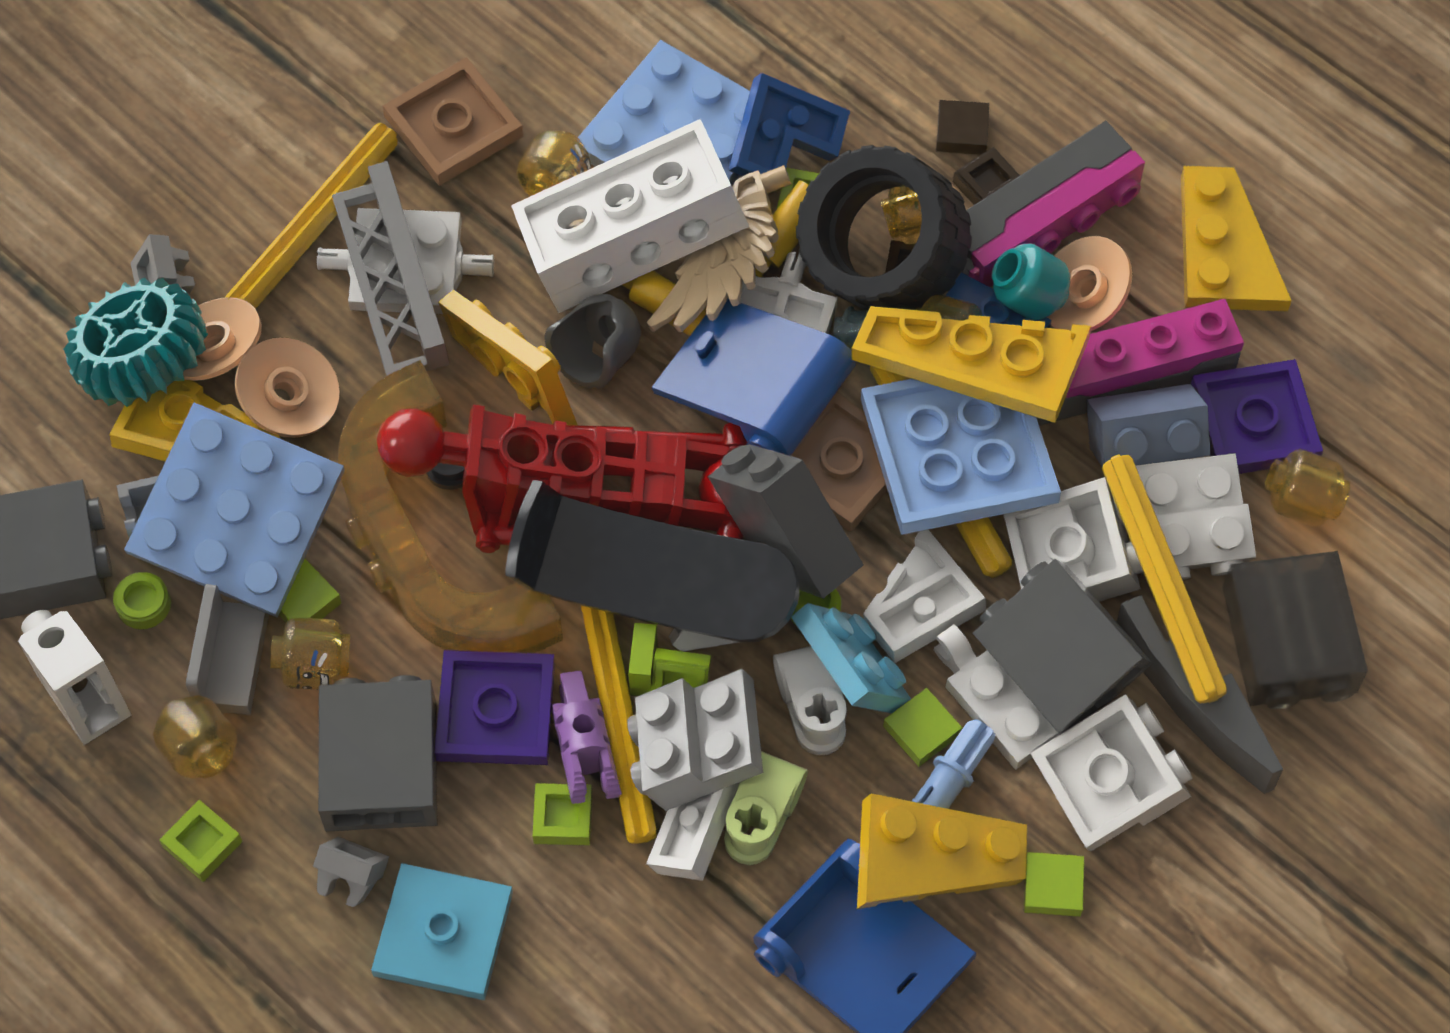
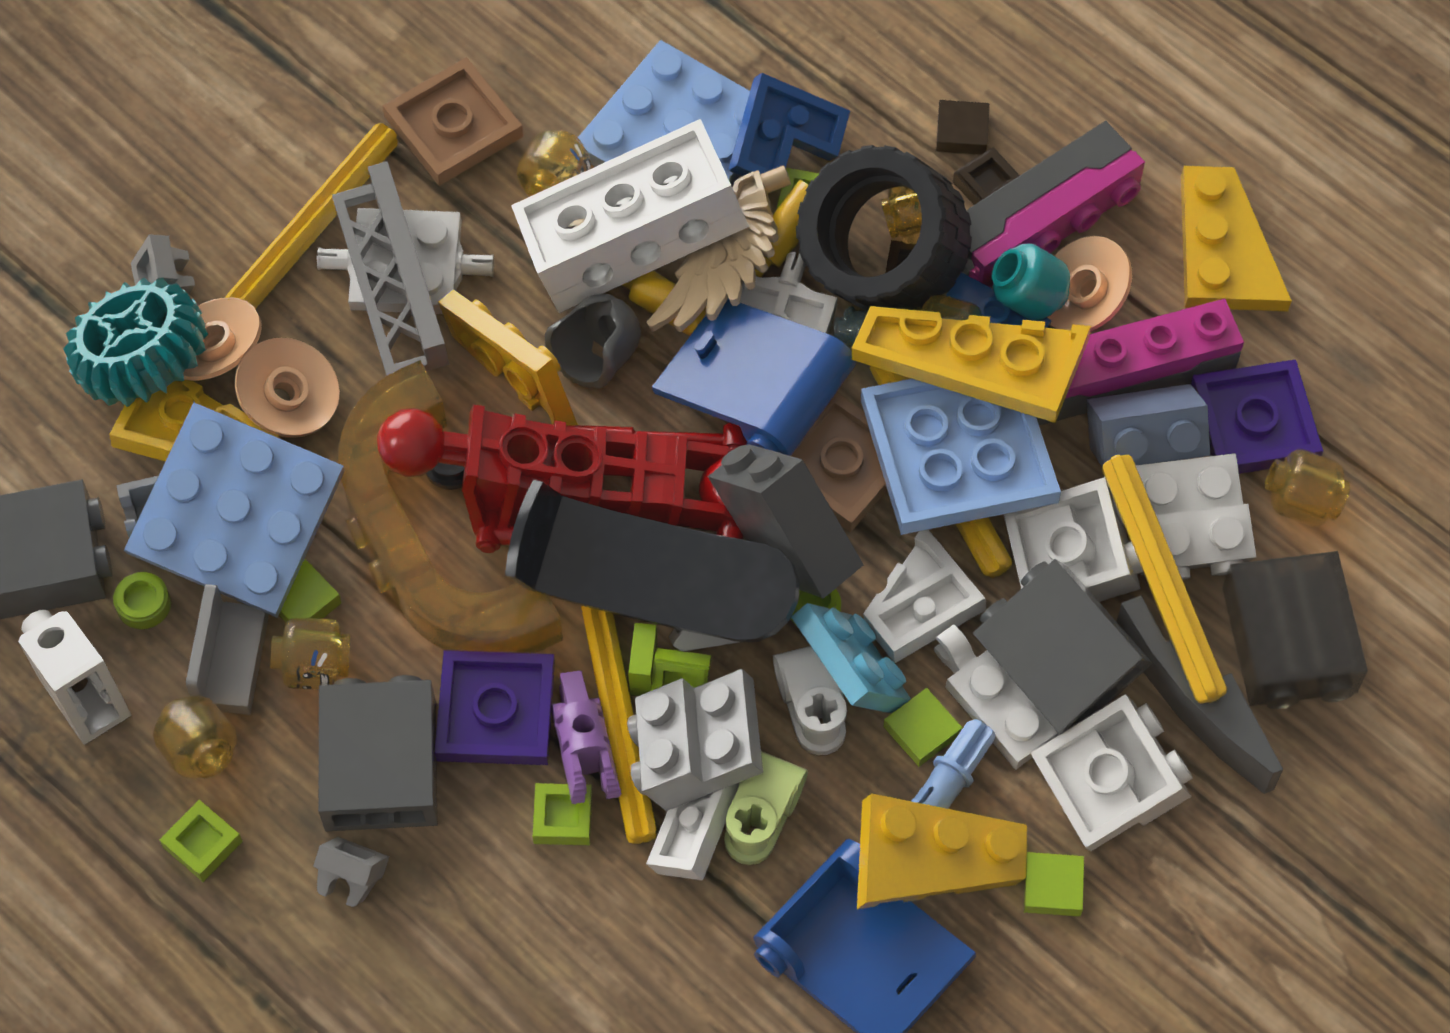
(442, 931): medium azure plate -> none

